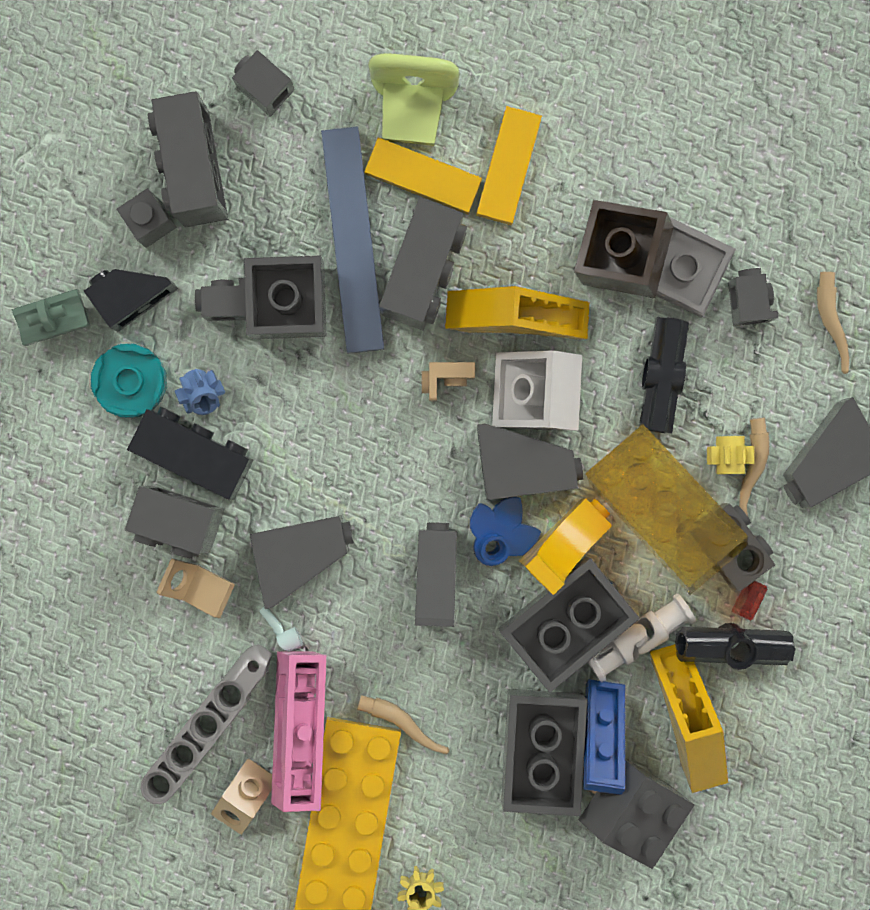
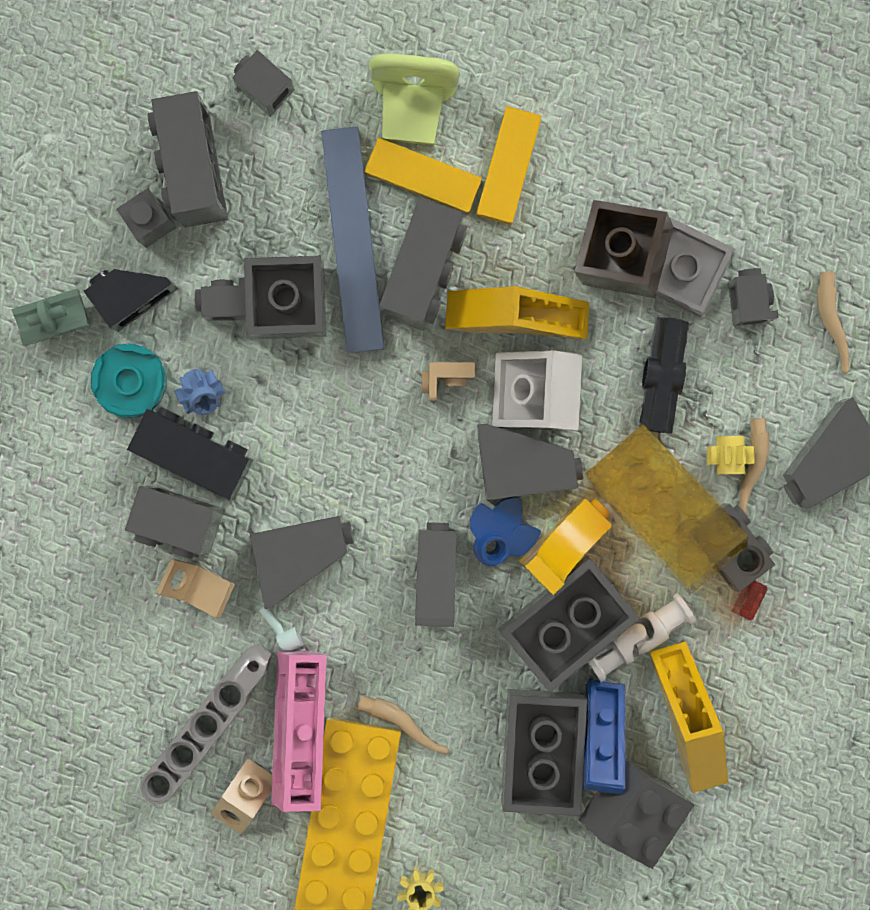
(716, 645): black piece -> none

